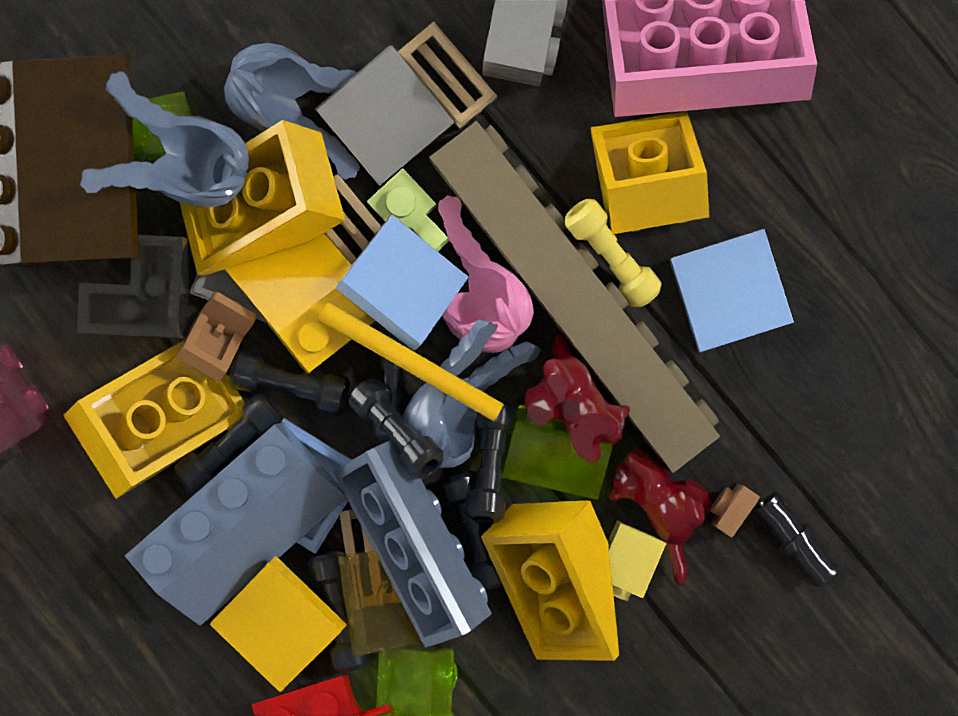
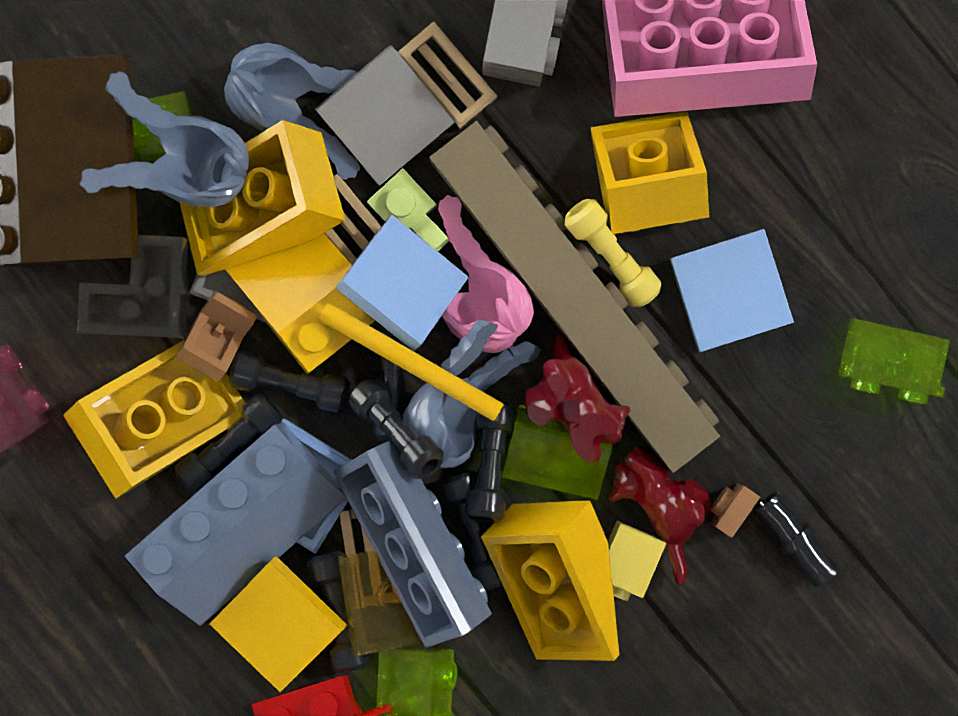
(894, 359): none -> clear neon green bracket

